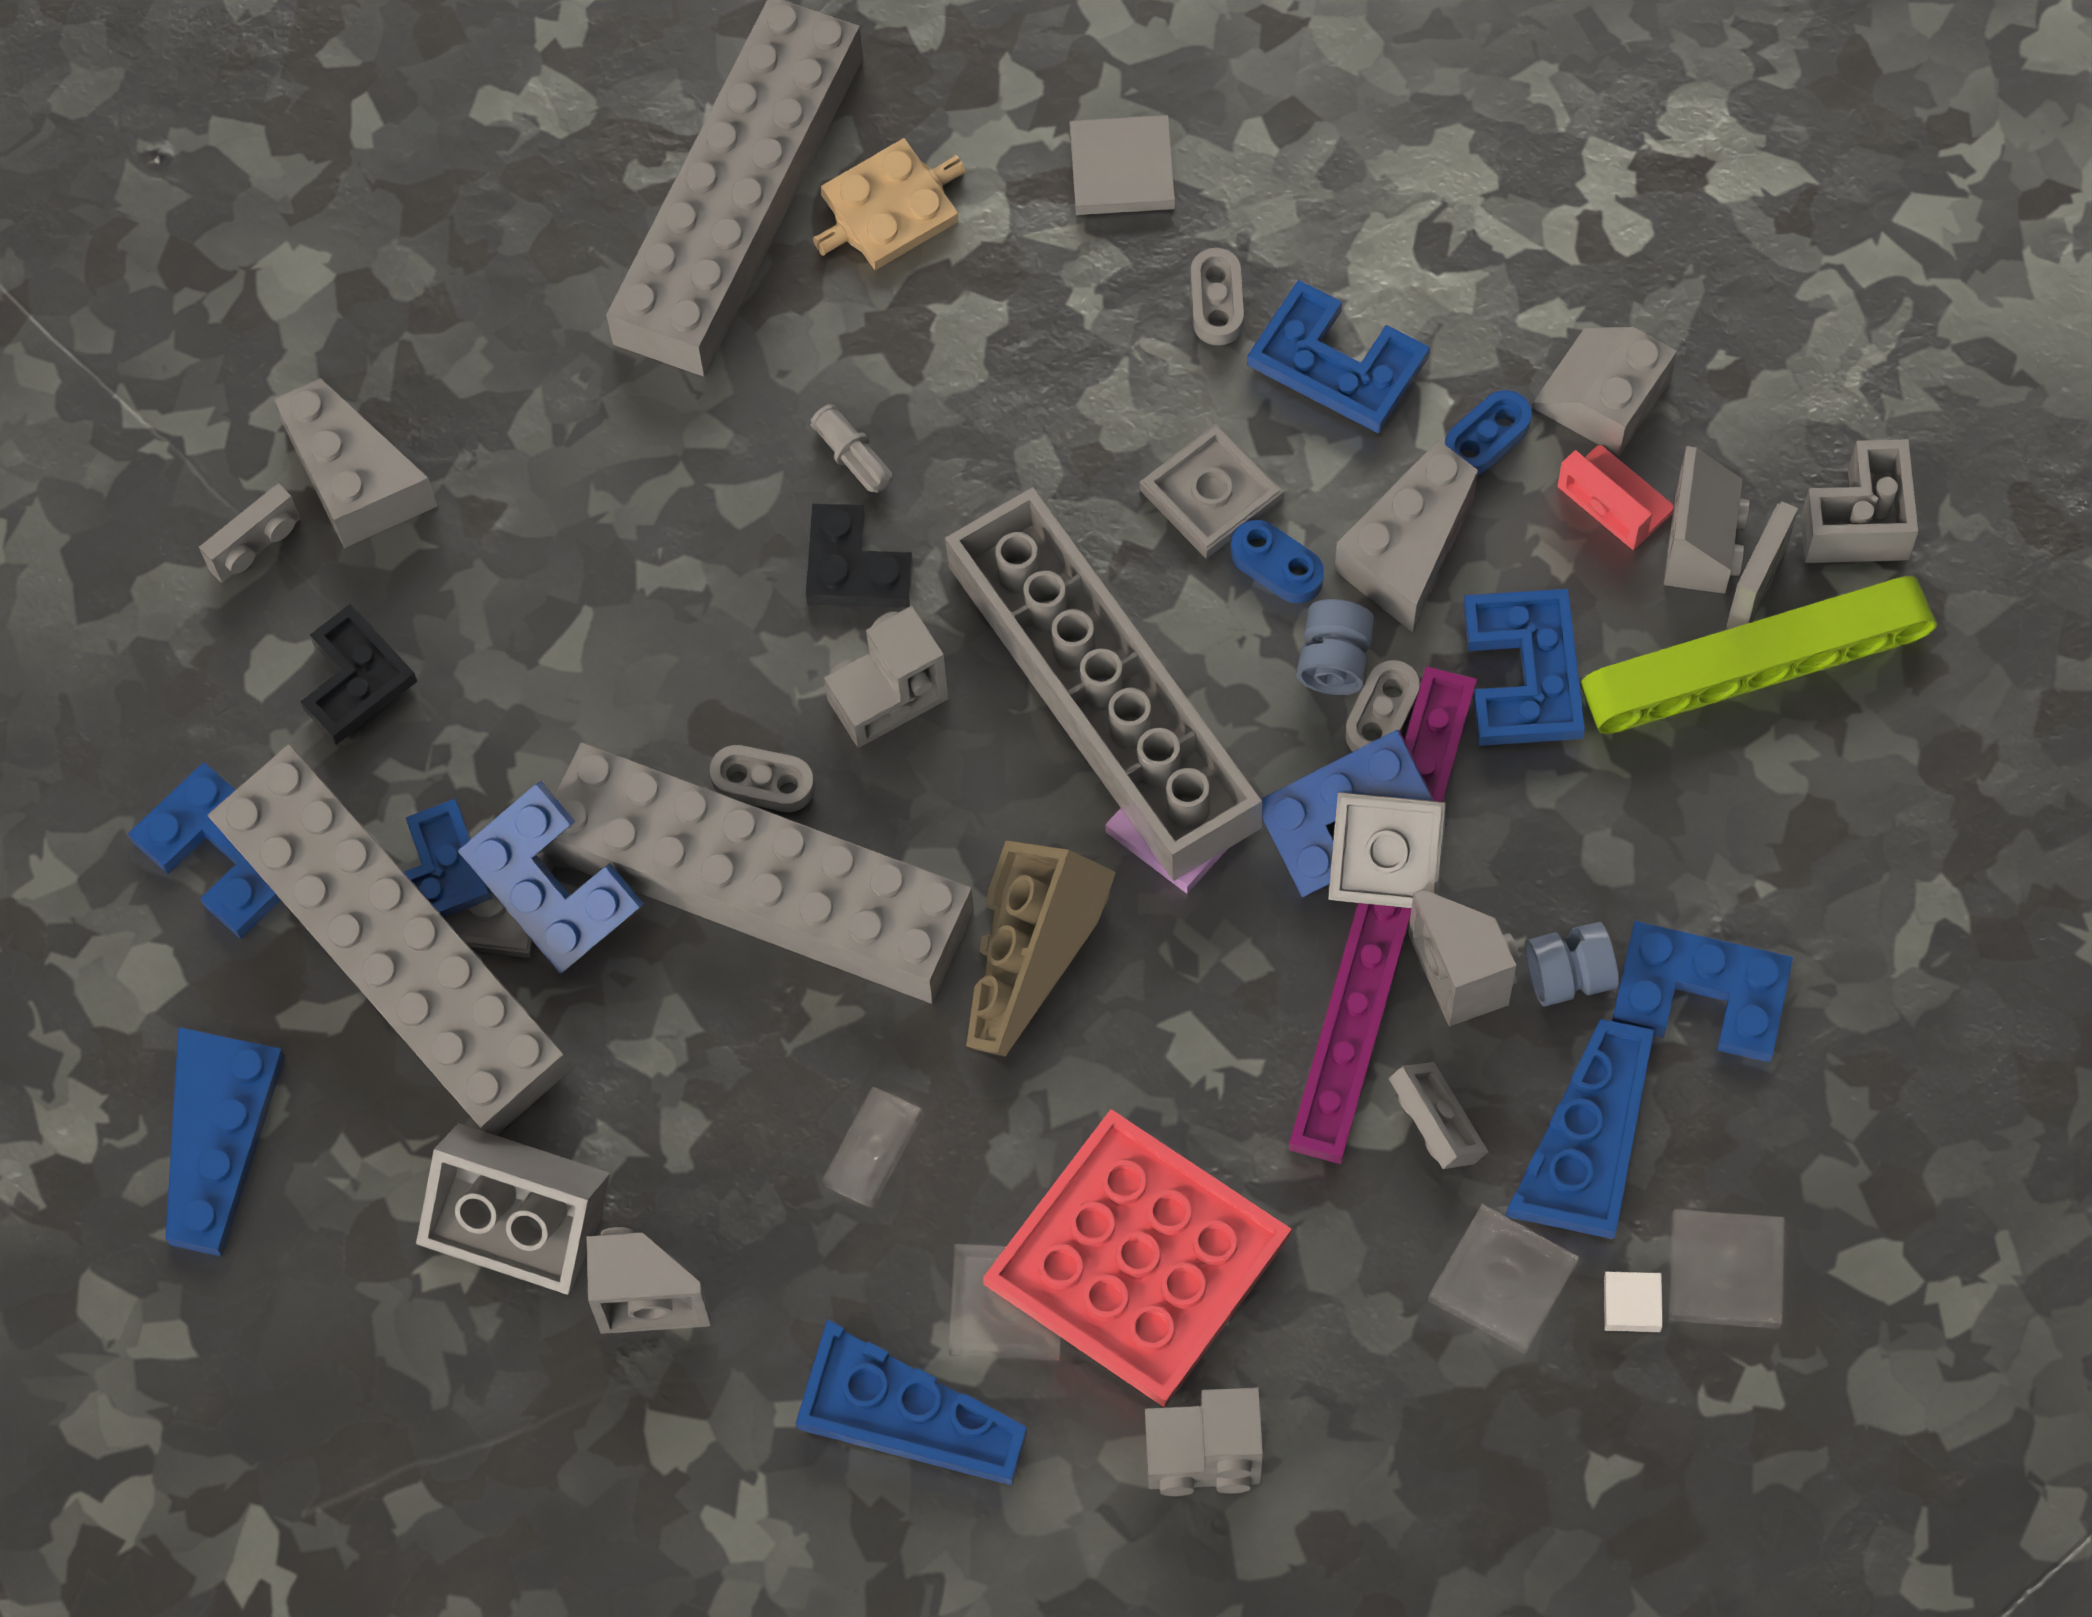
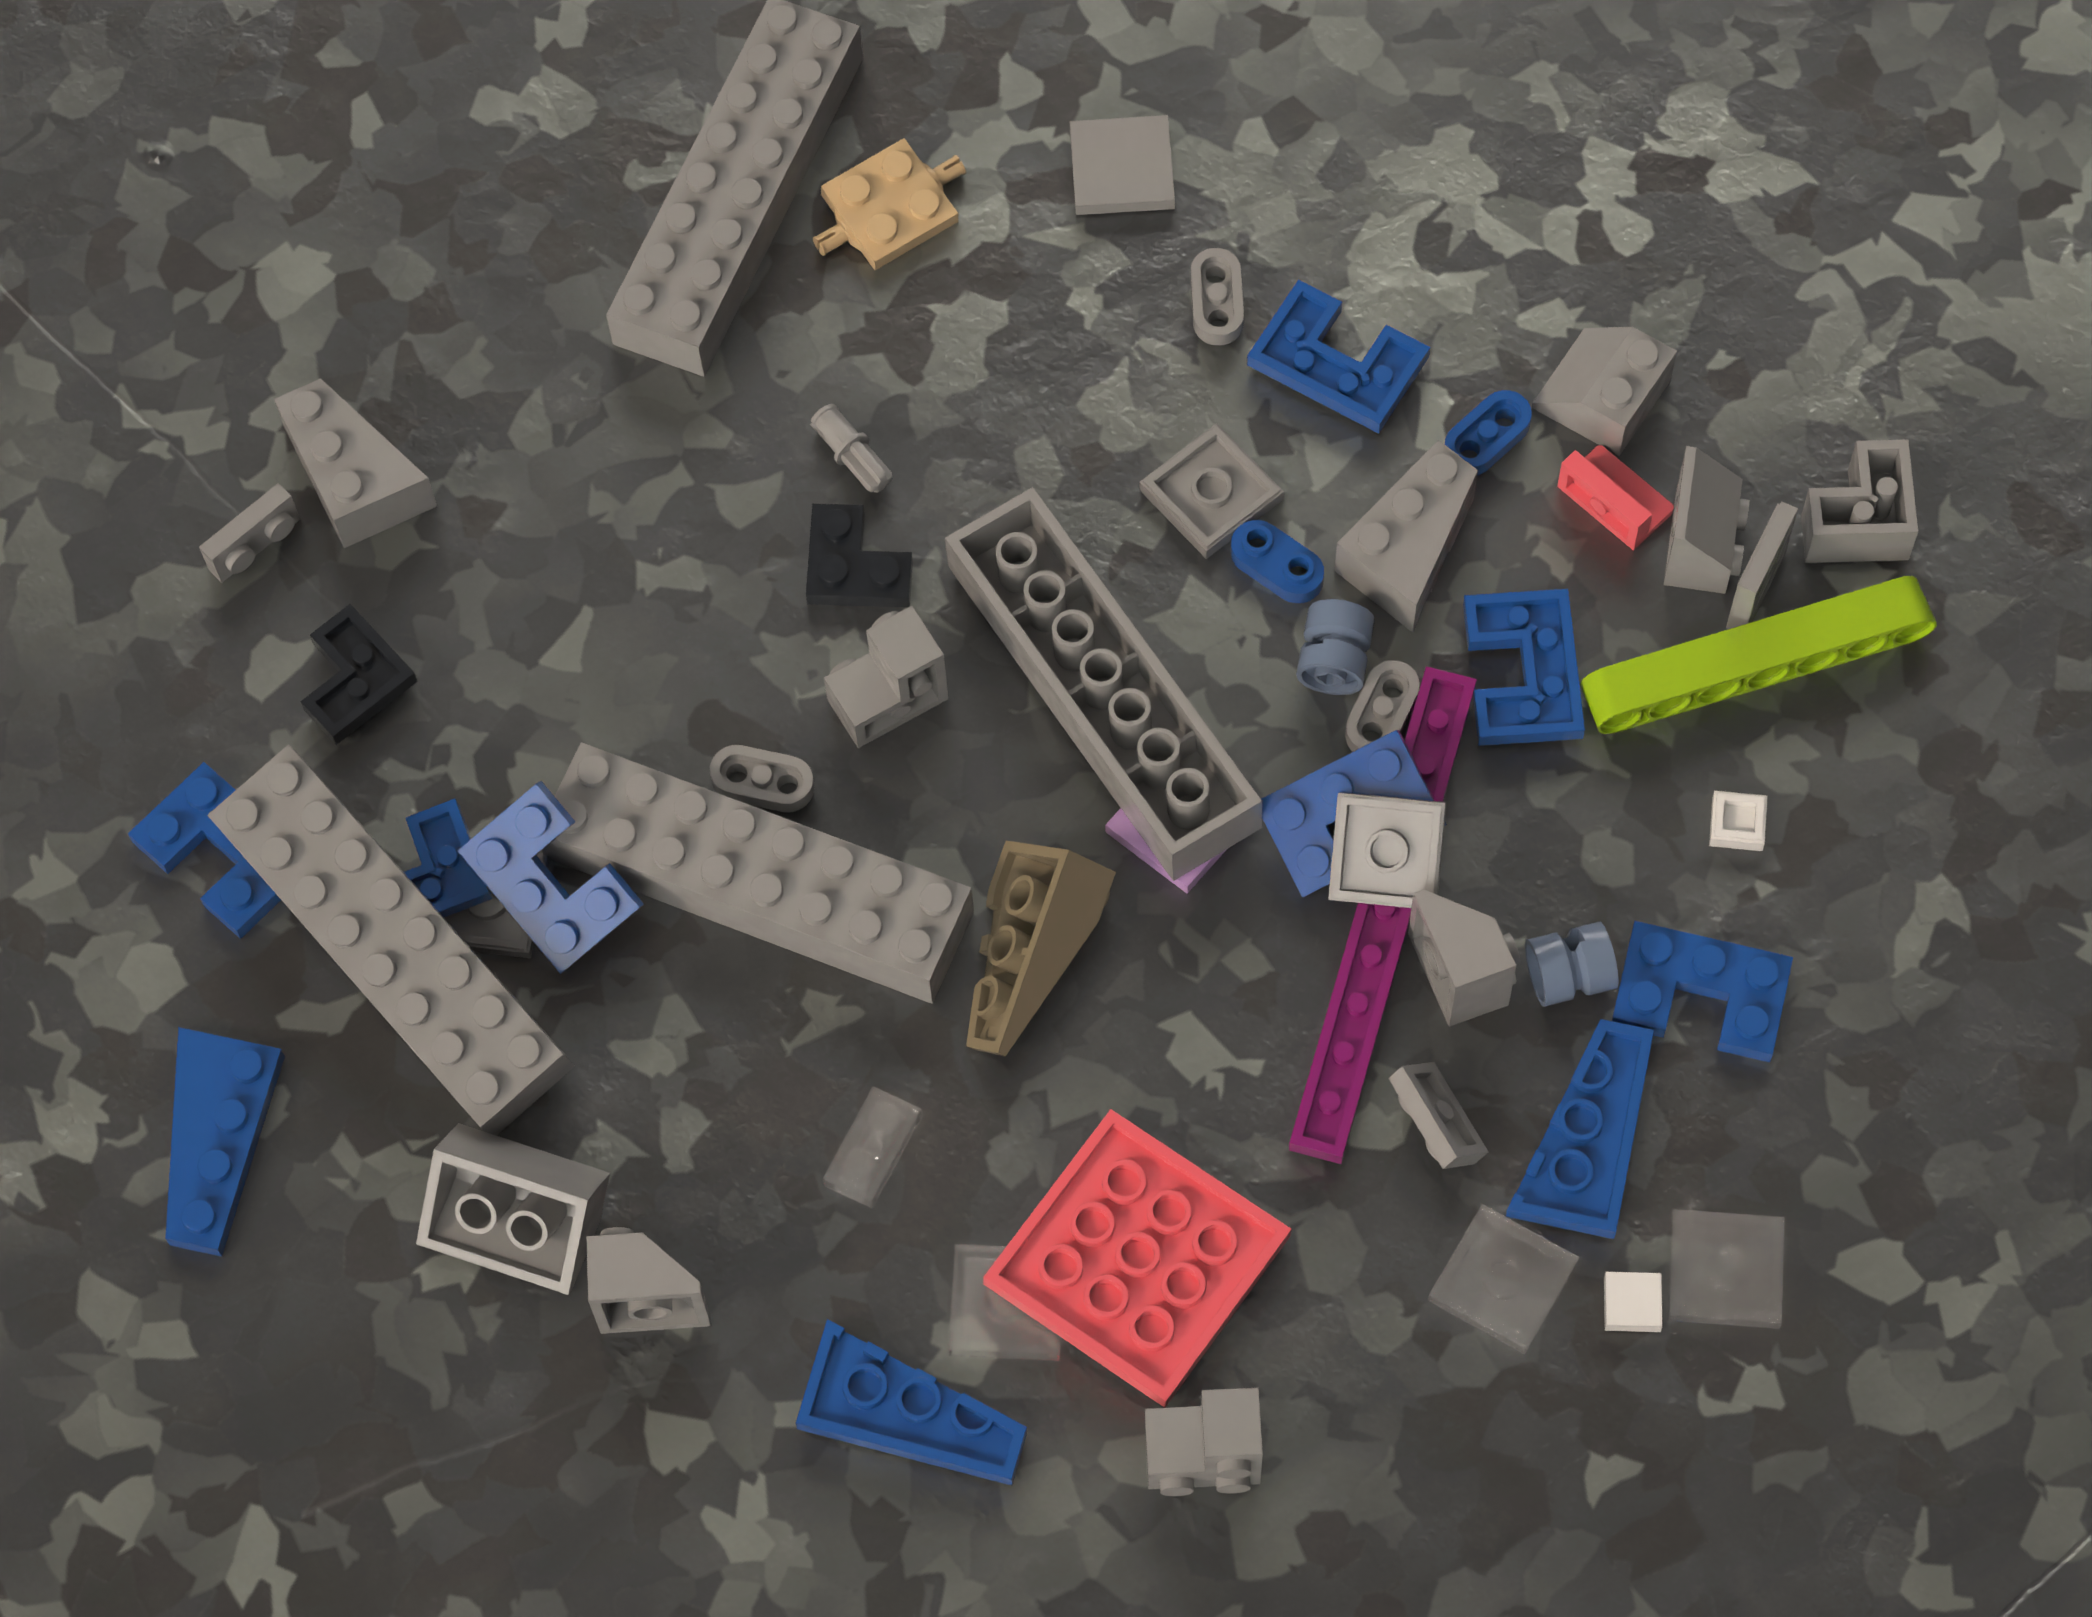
(1738, 820): none -> white tile

